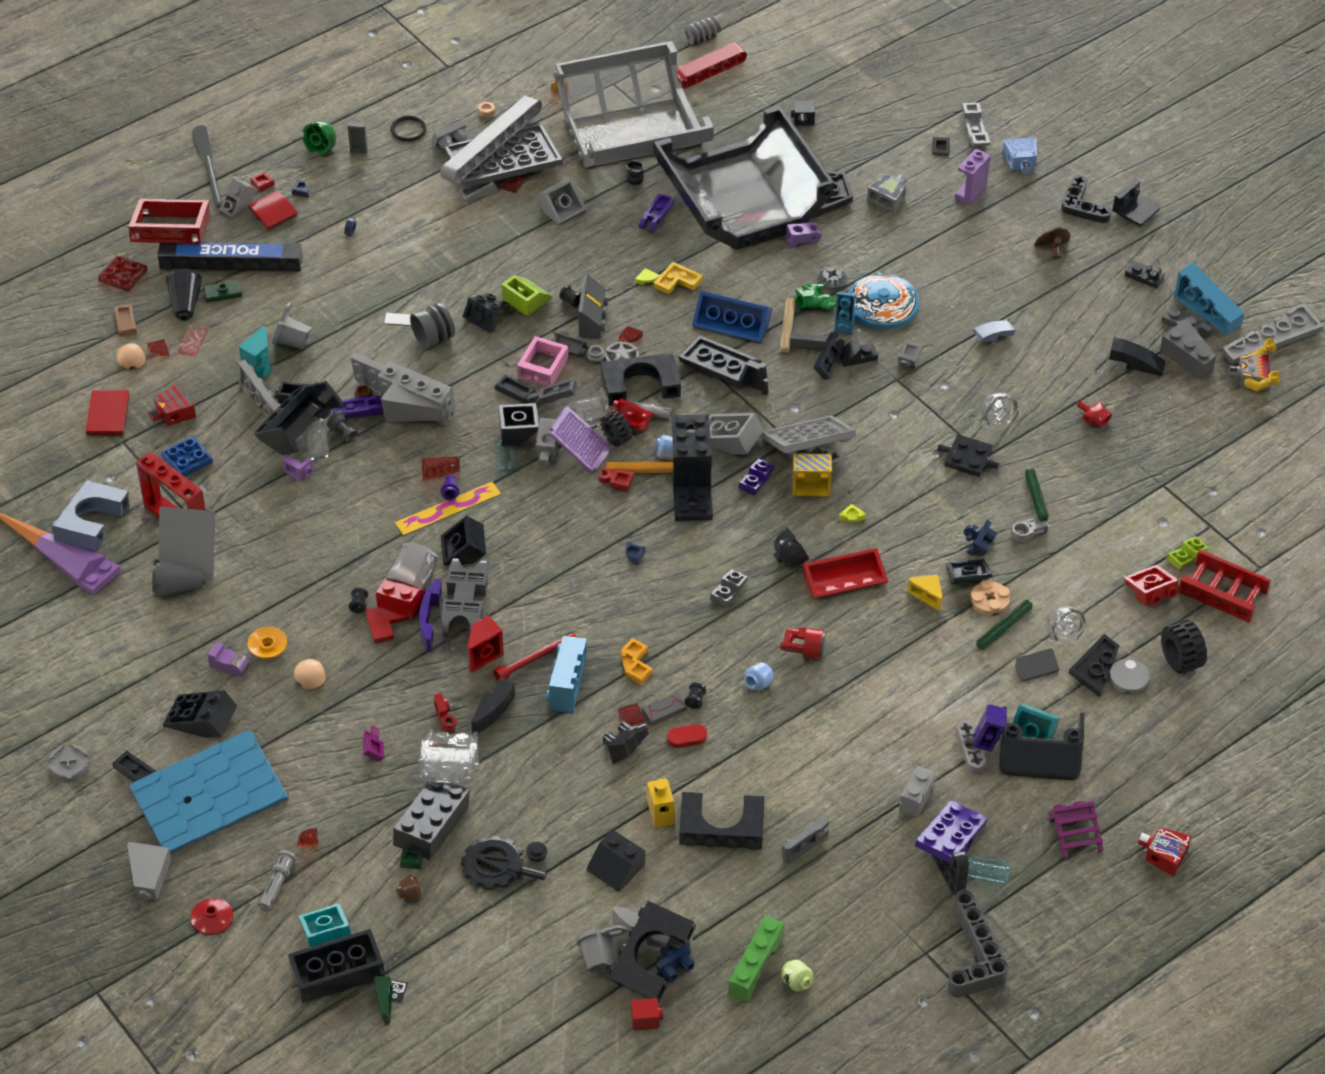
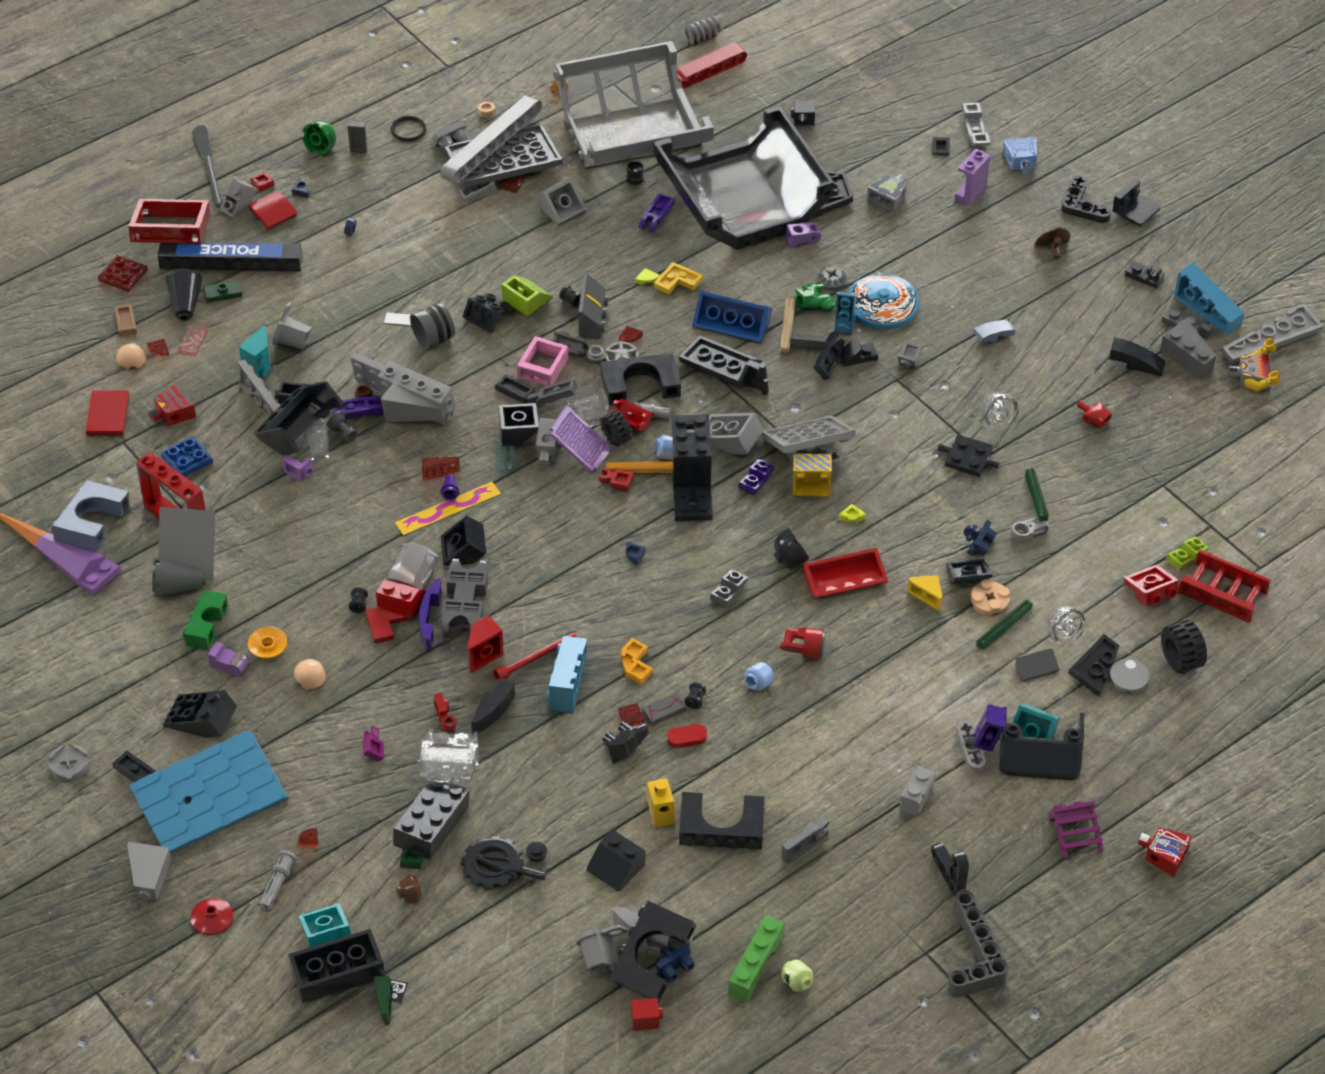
(208, 607): none -> green arch
(951, 831): plate -> none
(988, 871): clear light blue tile -> none

